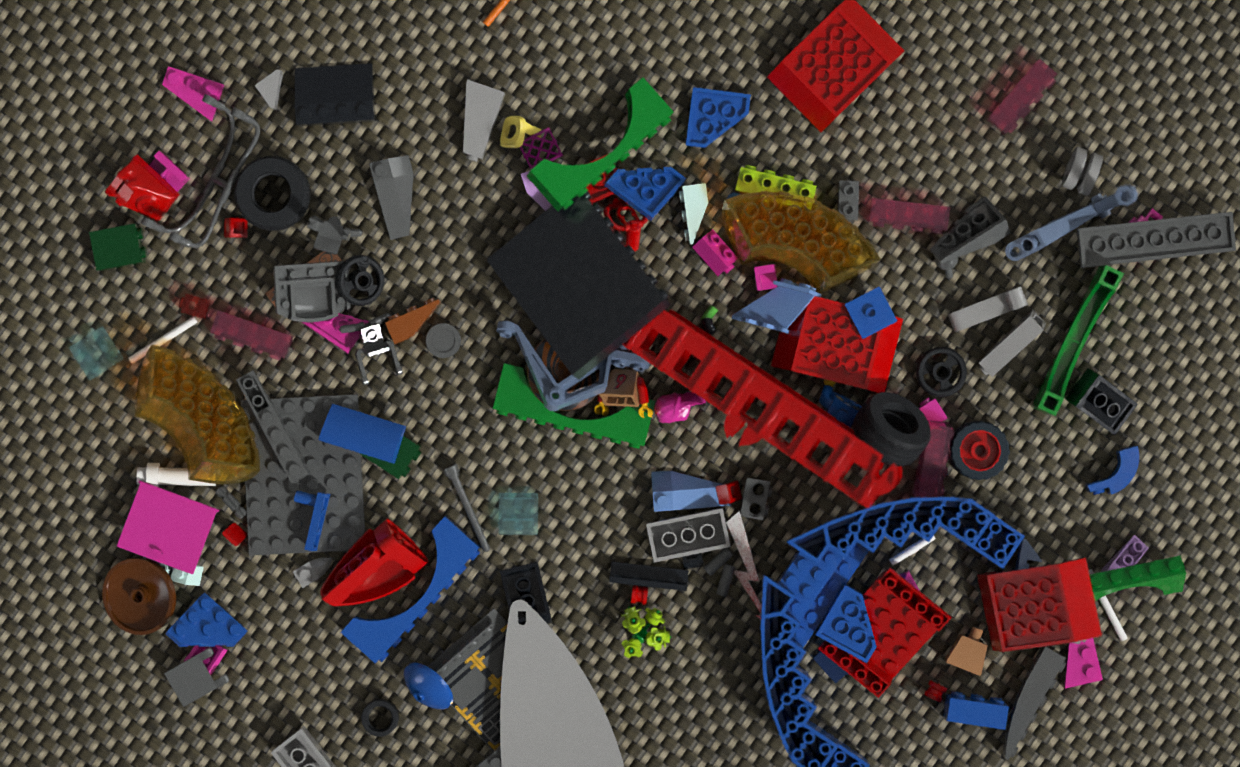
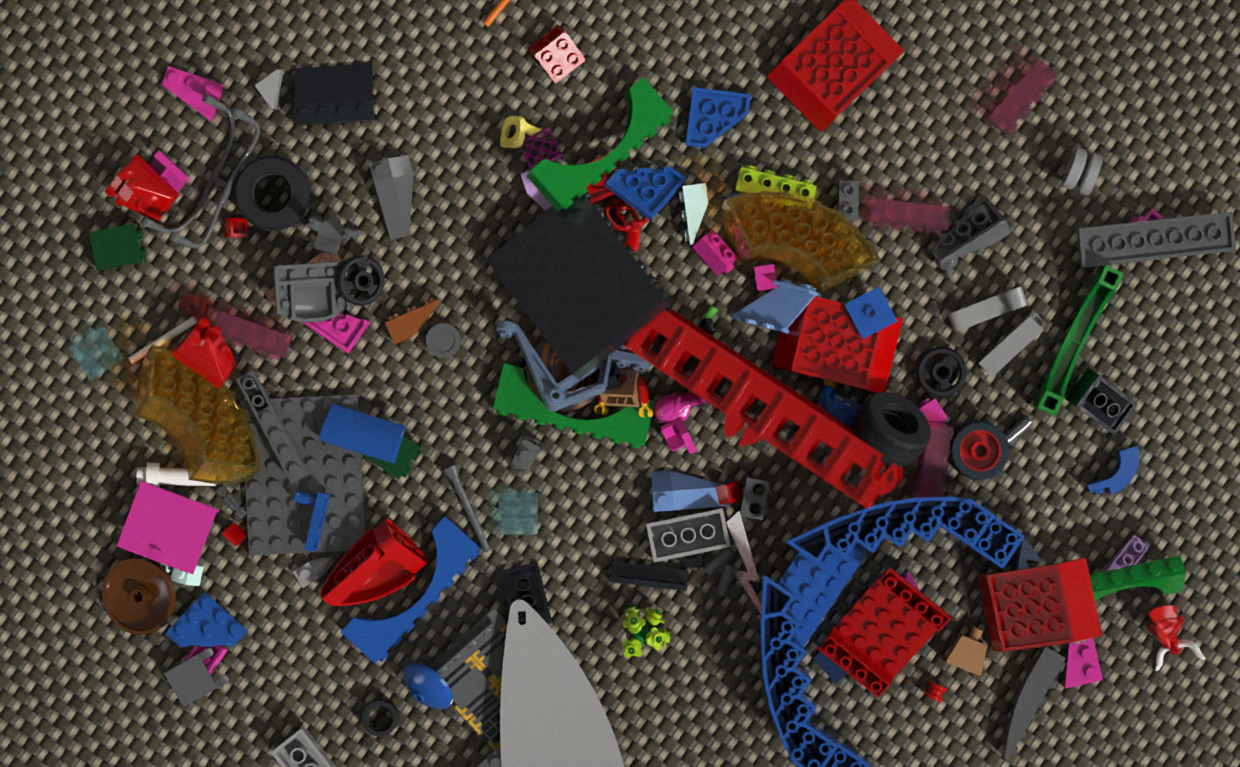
(206, 353): none -> red piece
(372, 343): dark grey piece -> none
(481, 113): light grey slope -> none
(526, 454): none -> dark grey torso
(557, 53): none -> bracket
(614, 377): none -> black slope
(639, 594): red wheel -> none
(677, 436): none -> dark pink panel
(849, 625): blue plate -> none
(909, 551): white piece -> none
(975, 710): blue brick -> none
(1018, 429): none -> dark grey axle
(1061, 226): sand blue piece -> none
(1112, 616): white bar -> none
(1166, 625): none -> red helmet

